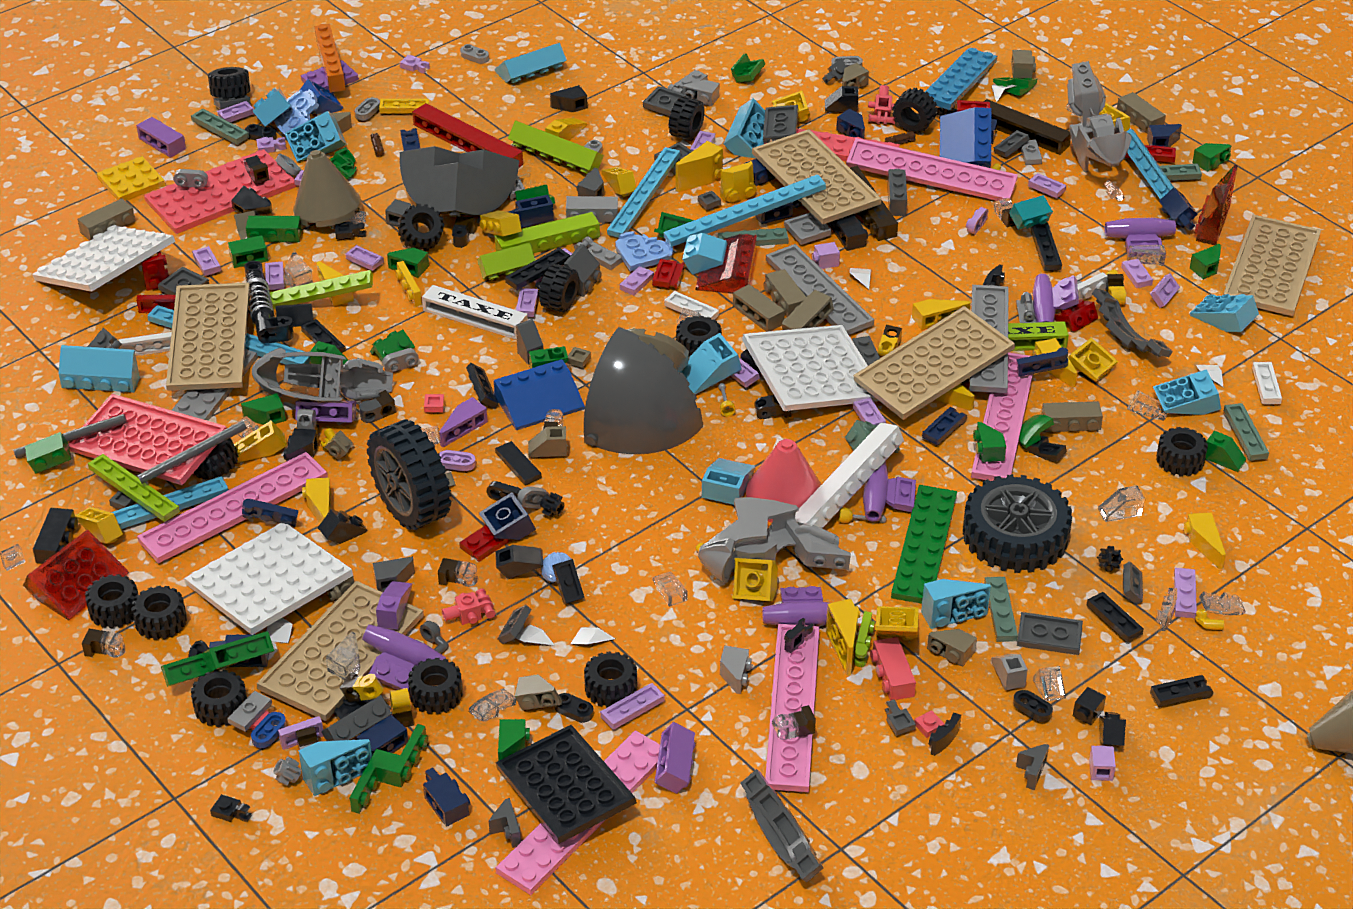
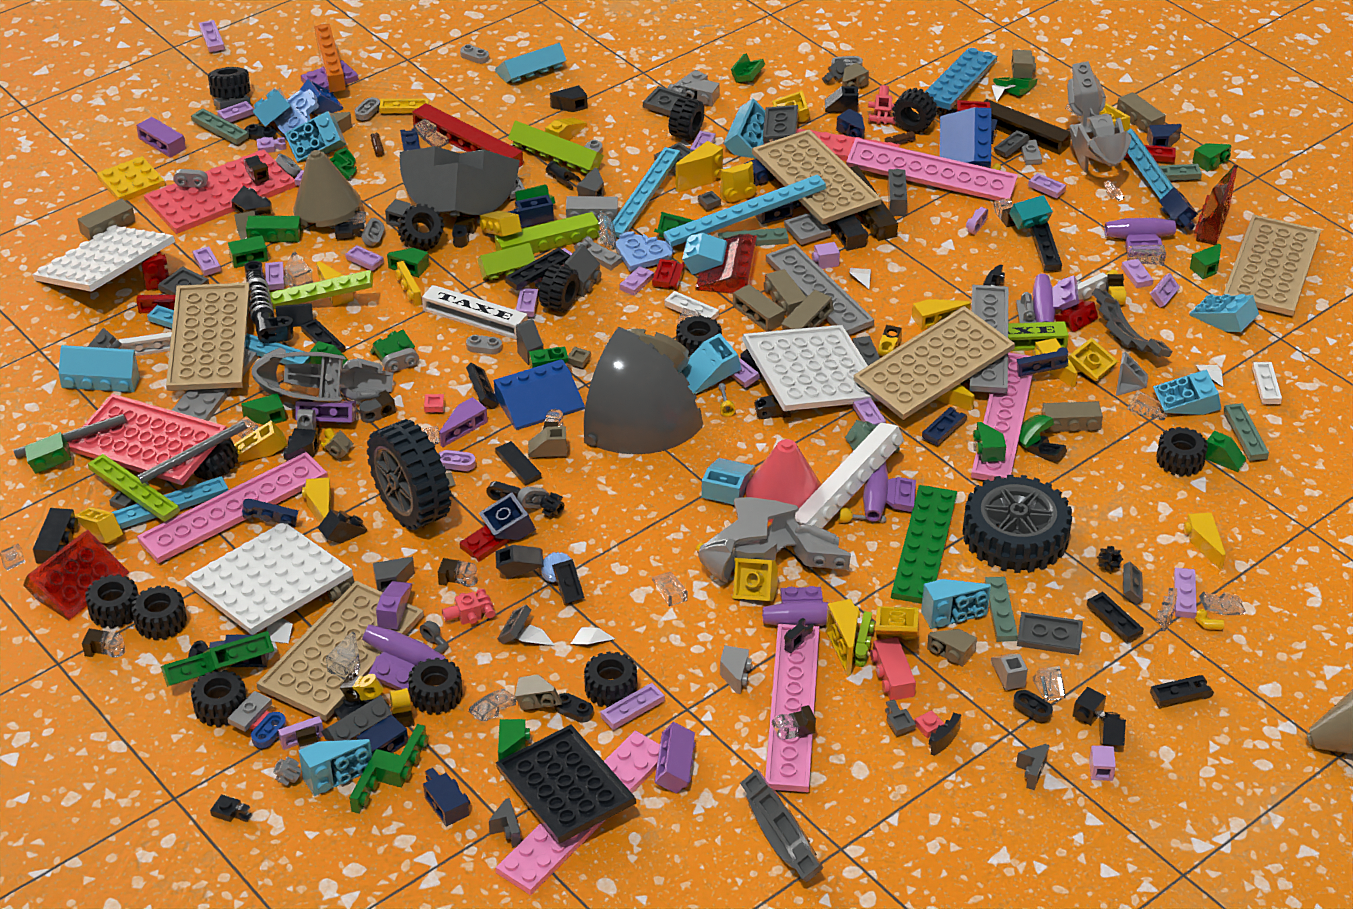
(211, 36): none -> lavender plate
(373, 232): none -> light grey plate
(413, 63): lavender plate -> none
(429, 133): none -> clear slope
(484, 344): none -> light grey plate
(561, 173): none -> black piece
(607, 233): none -> clear slope
(620, 180): yellow slope -> none
(1123, 504): clear slope -> none
(1131, 376): none -> light grey slope

